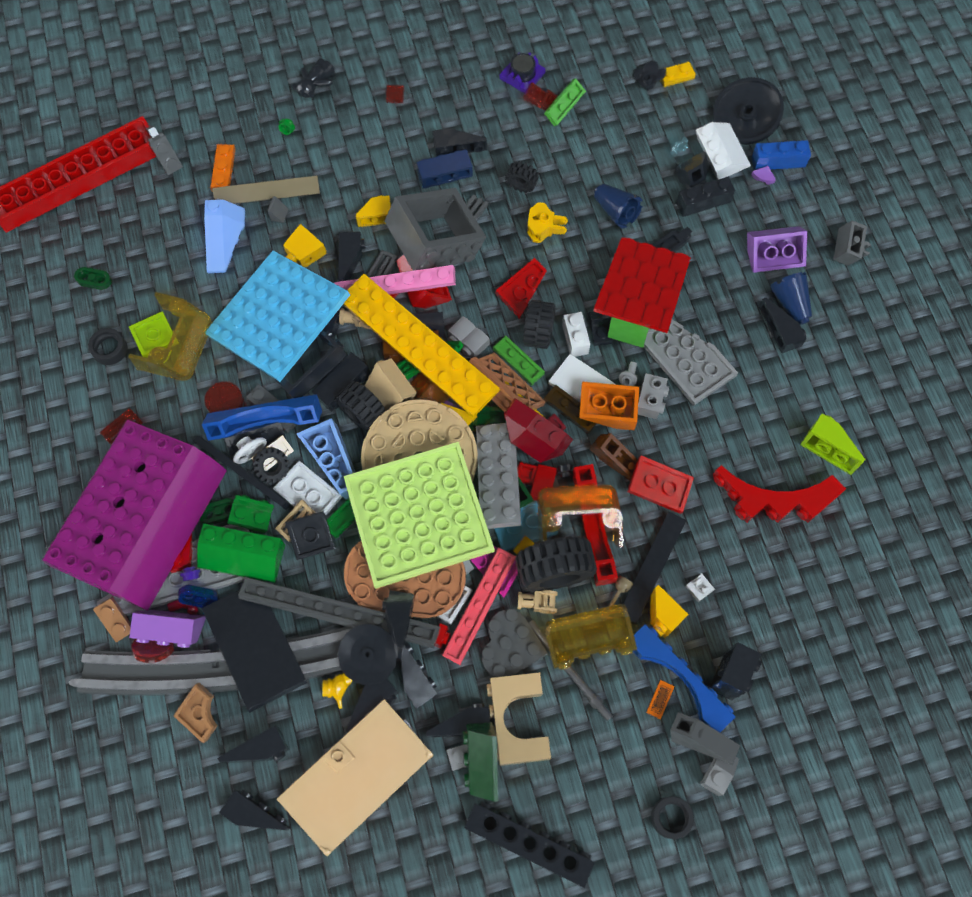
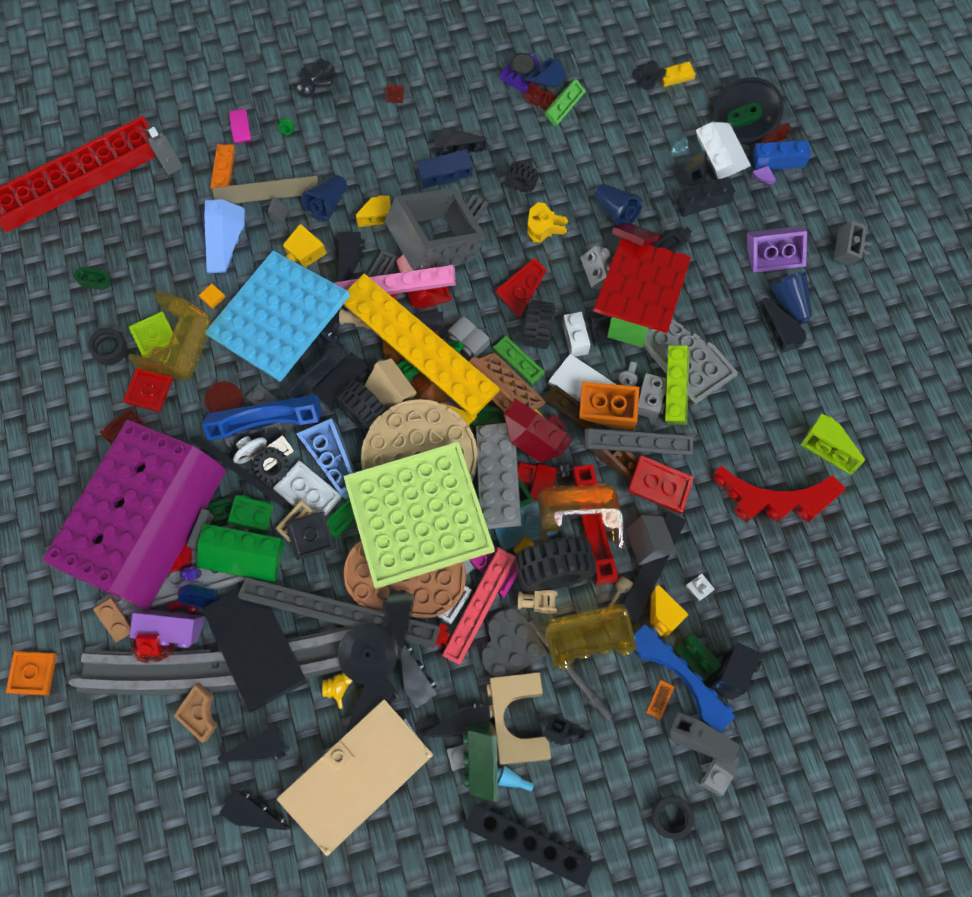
(31, 673): none -> orange tile
(148, 390): none -> red plate
(148, 644): none -> red plate
(205, 517): none -> dark grey tile
(212, 296): none -> light orange tile
(240, 126): none -> dark pink slope
(324, 197): none -> dark blue cone
(510, 779): none -> medium azure cone
(548, 73): none -> dark blue slope
(563, 732): none -> black wing
(596, 265): none -> light grey brick
(636, 234): none -> dark red tile
(638, 442): none -> dark grey tile
(650, 539): none -> dark grey slope
(677, 385): none -> lime brick
(698, 657): none -> dark green bracket
(745, 116): none -> dark green plate
(778, 134): none -> clear red slope

